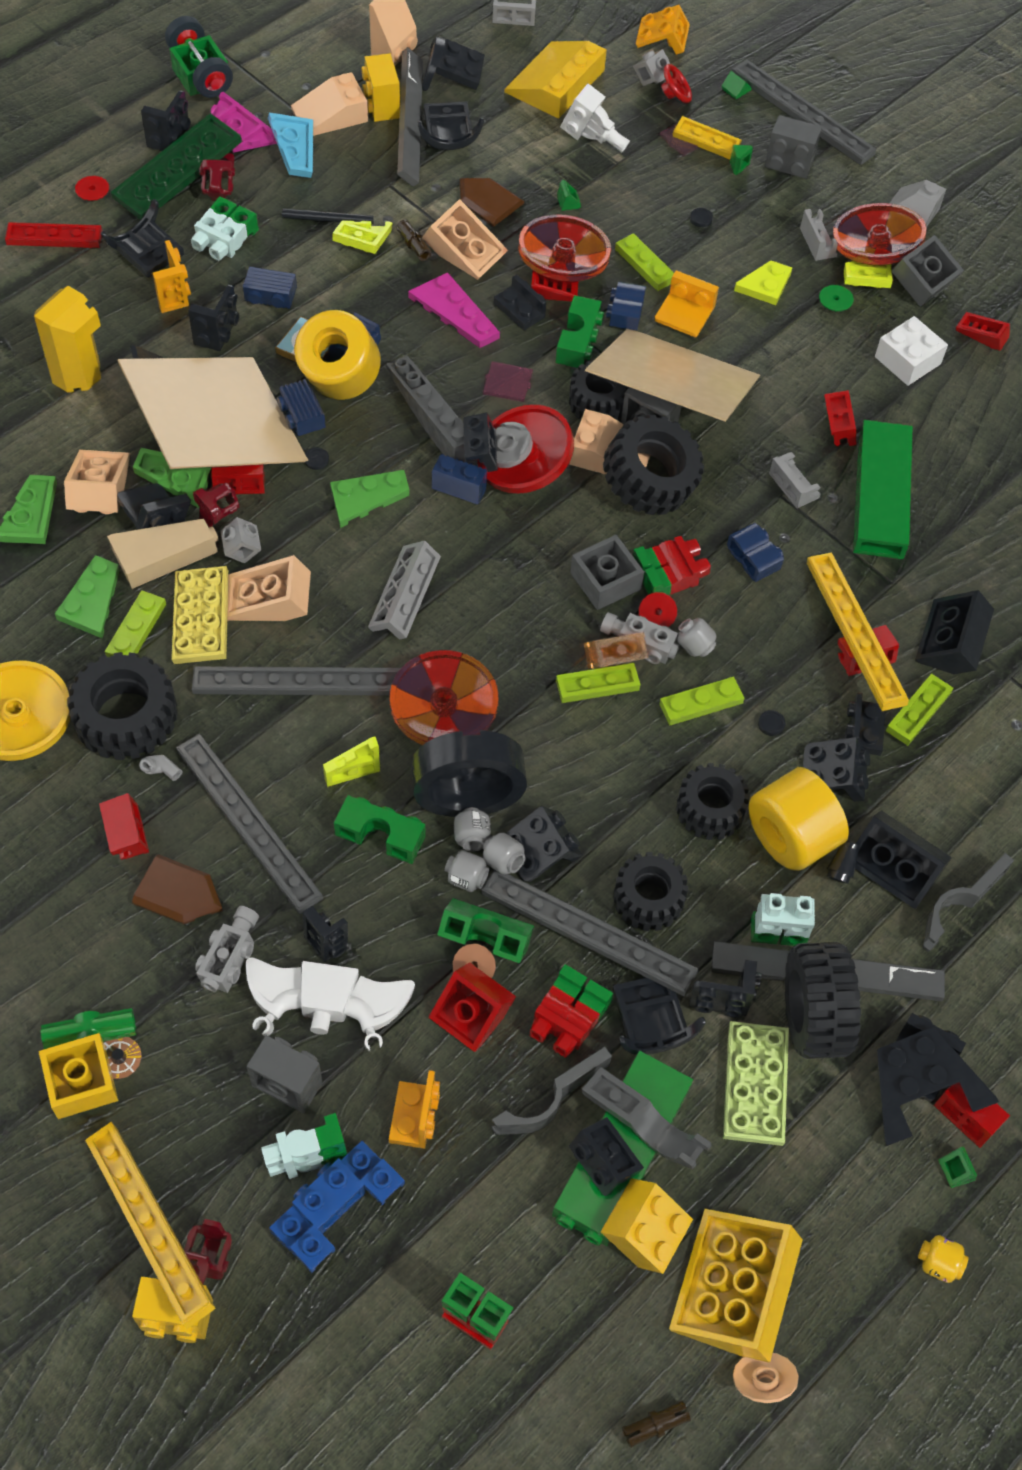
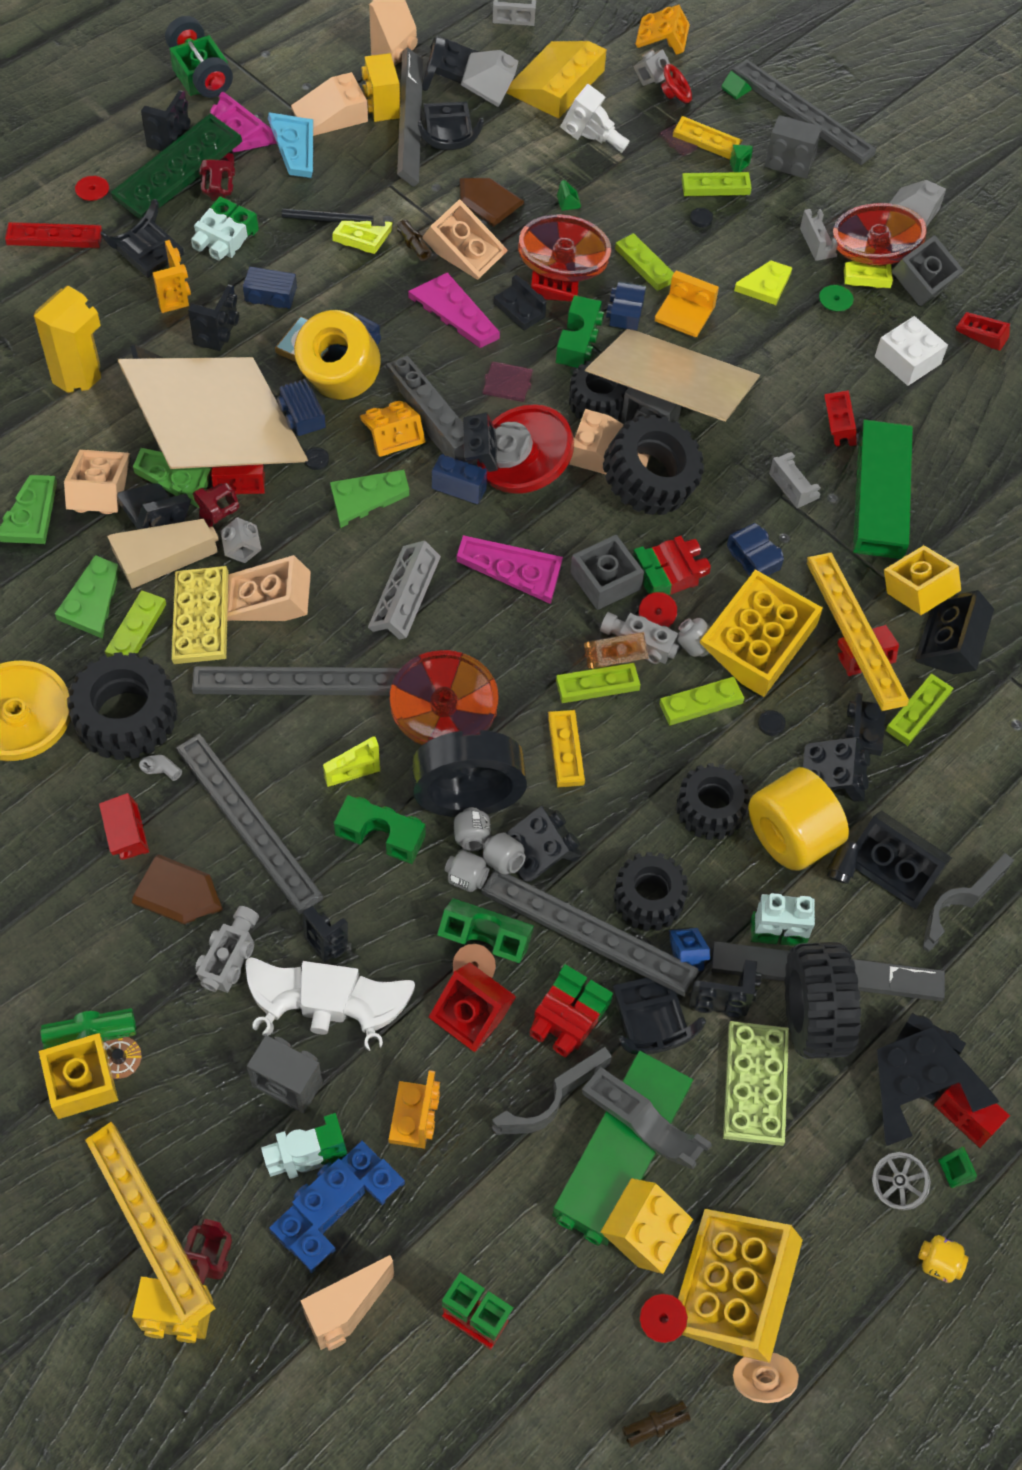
(341, 1306): none -> light nougat slope
(394, 427): none -> light orange bracket
(489, 74): none -> light grey slope
(515, 566): none -> dark pink wing
(566, 748): none -> yellow tile
(605, 1156): black bracket -> none
(663, 1318): none -> red piece
(689, 947): none -> blue slope
(716, 184): none -> lime plate
(761, 631): none -> yellow slope
(901, 1181): none -> light grey wheel
(922, 580): none -> yellow brick

